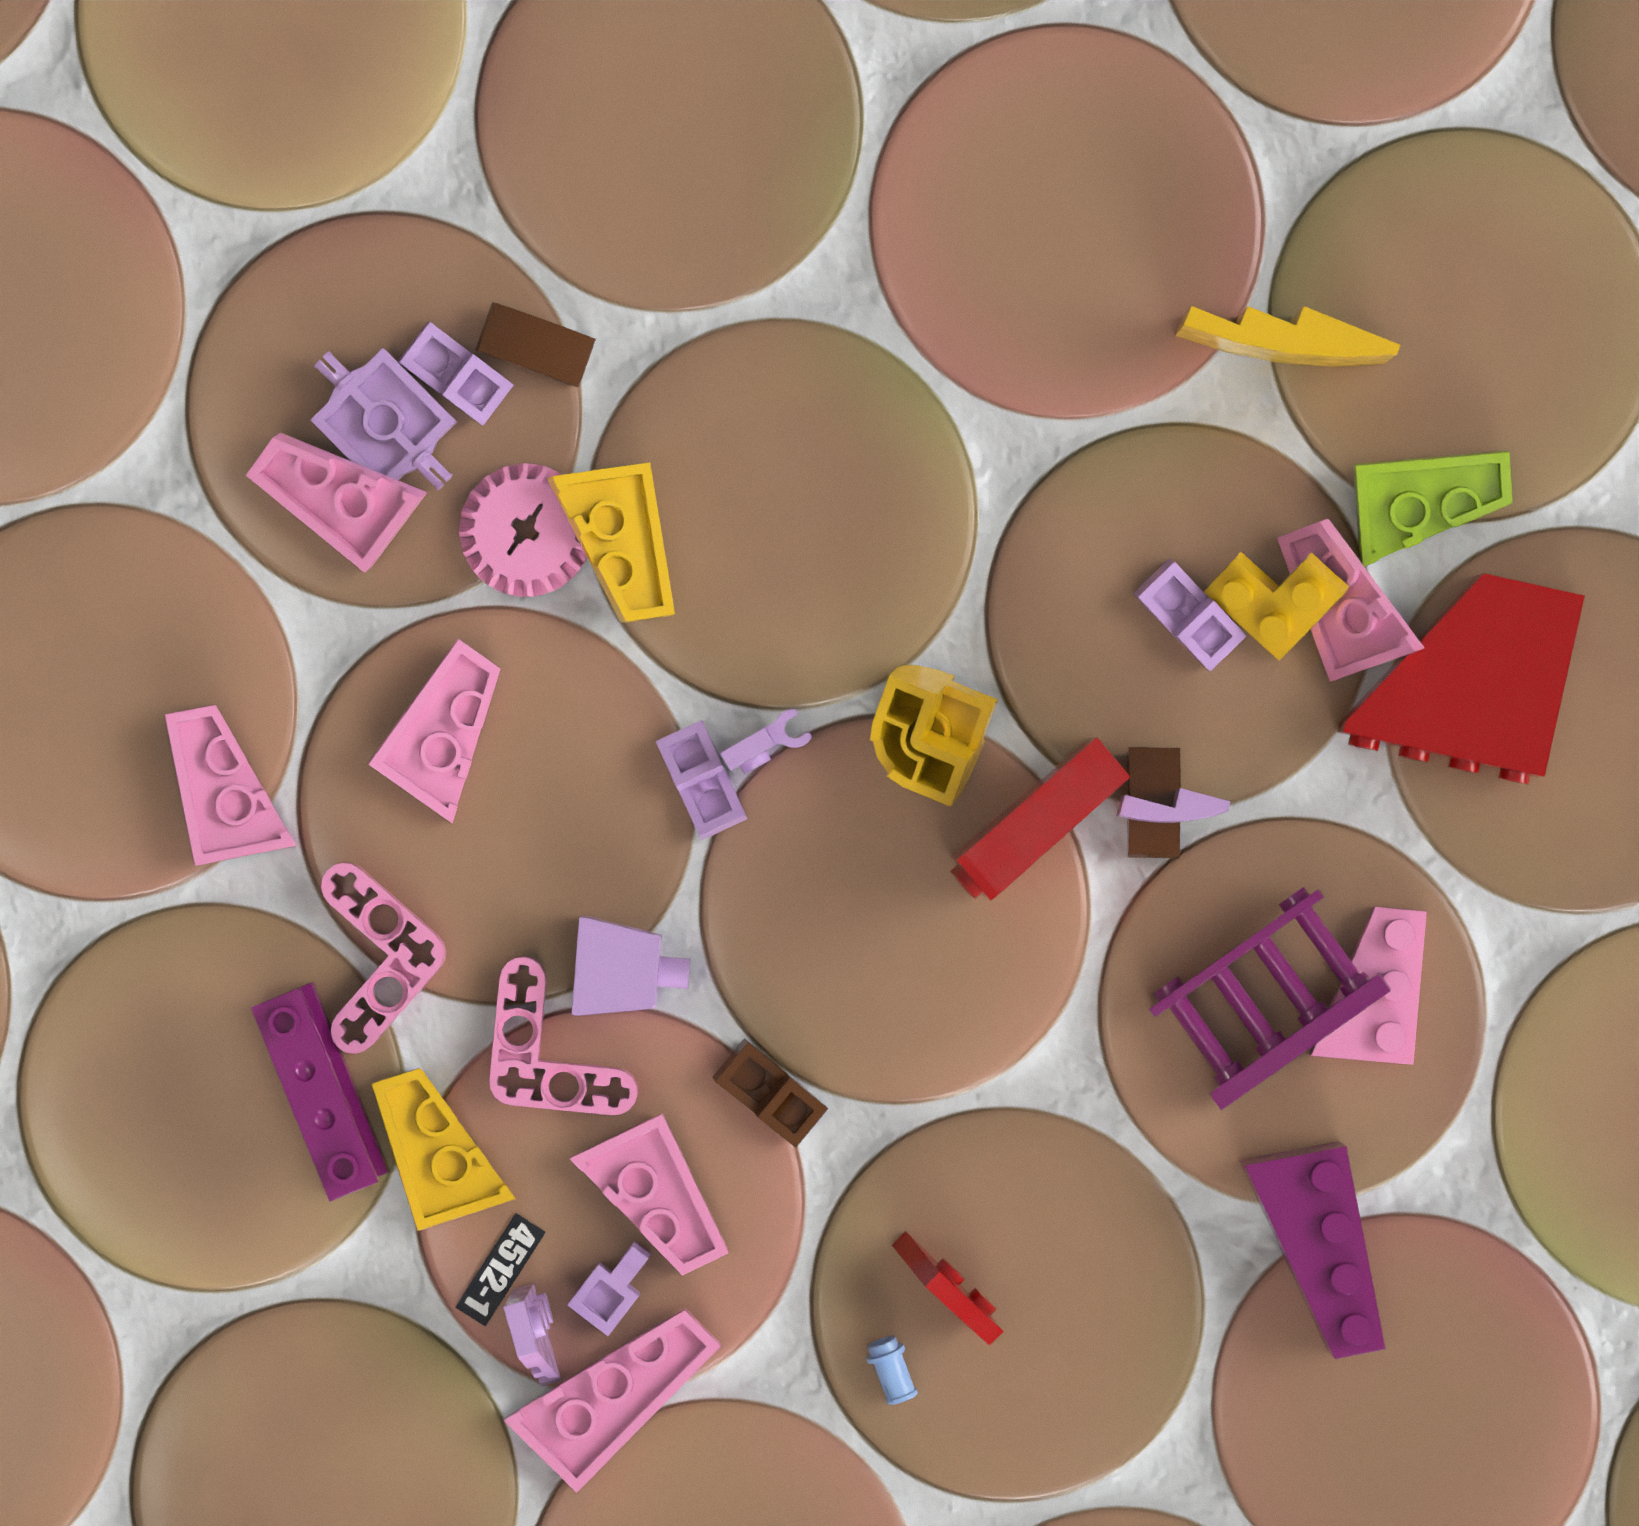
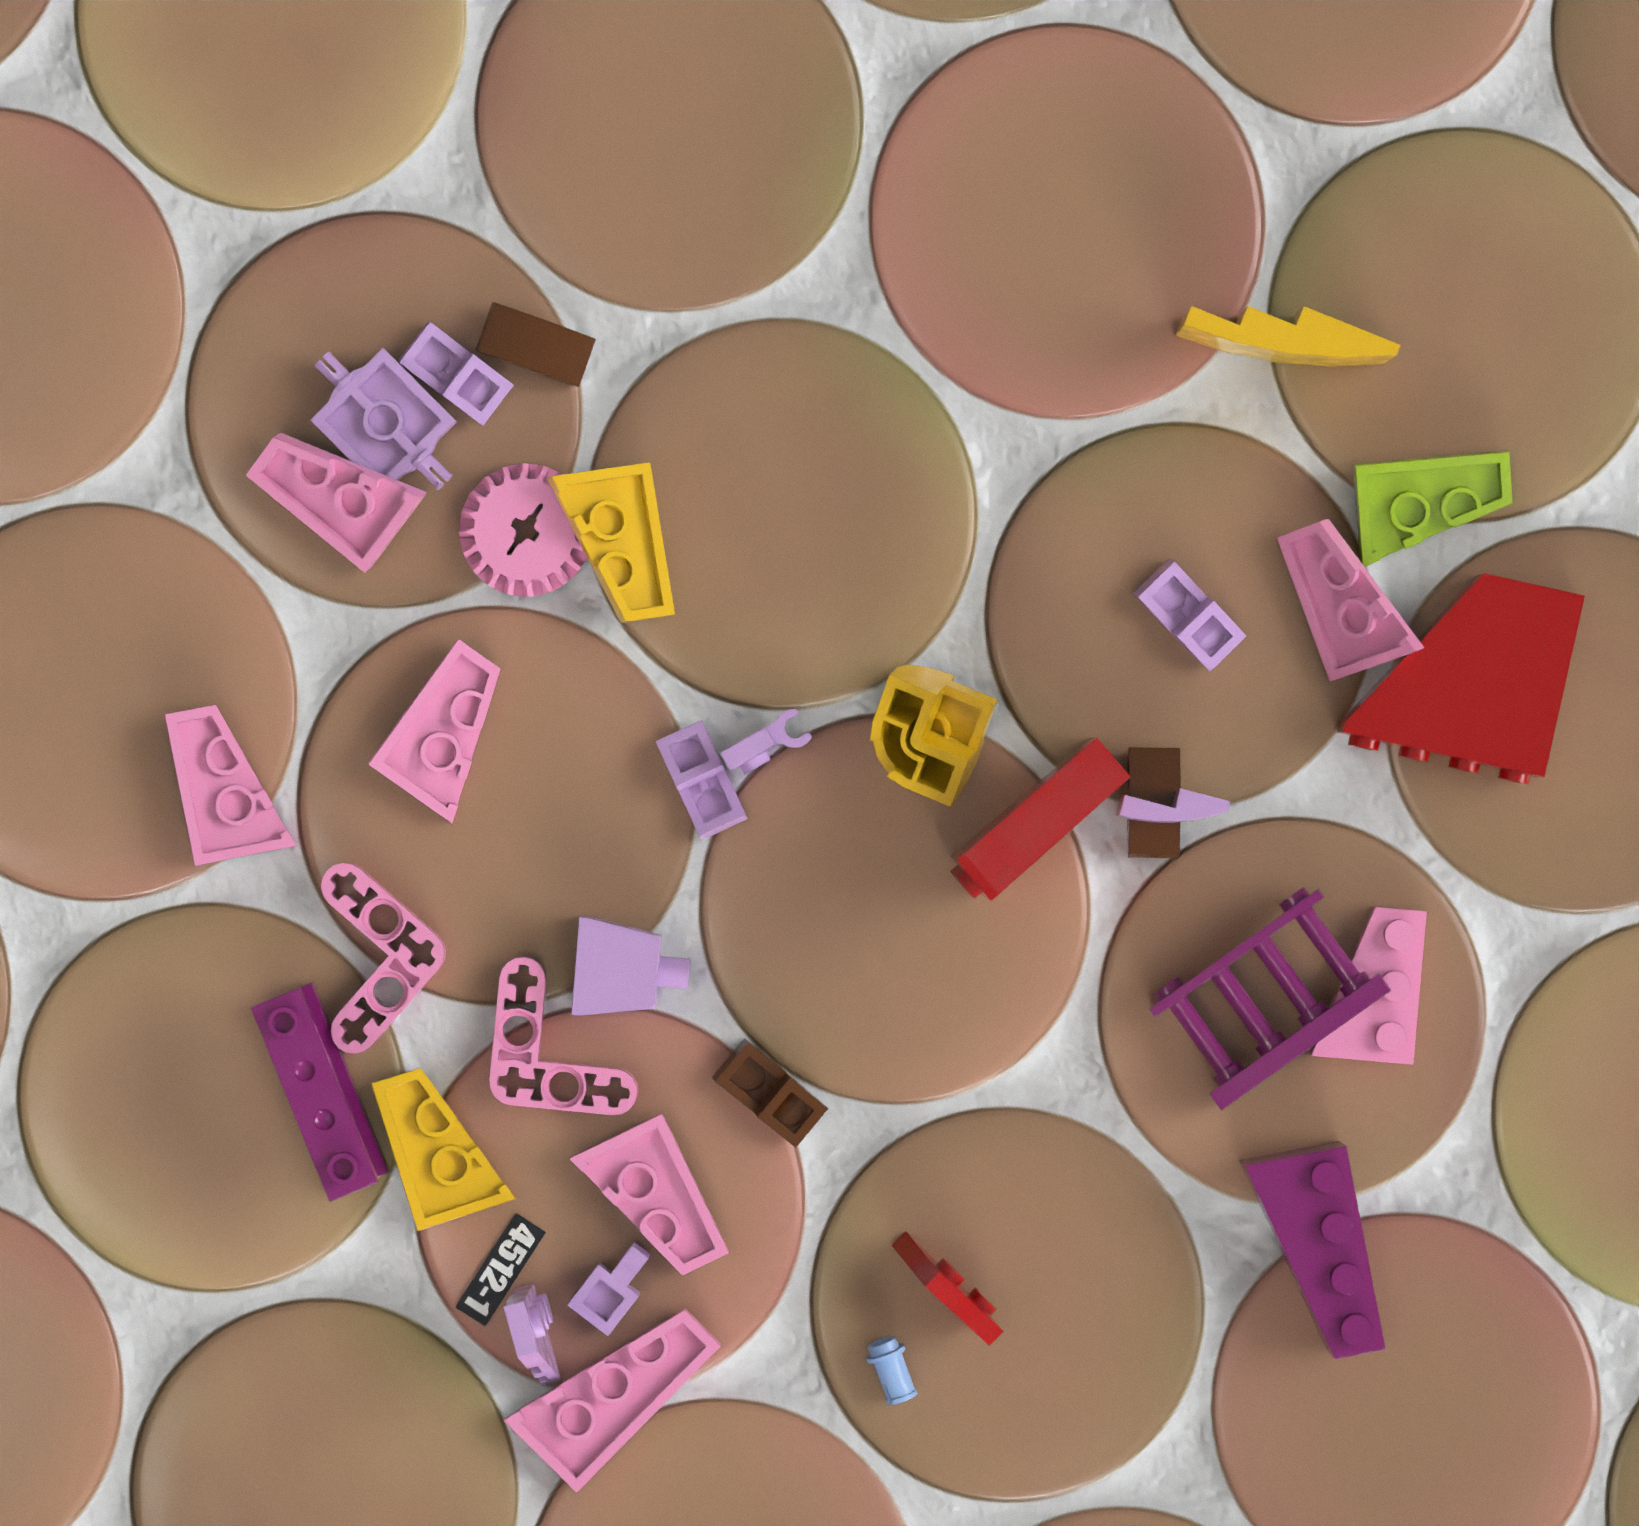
(1272, 612): yellow plate -> none

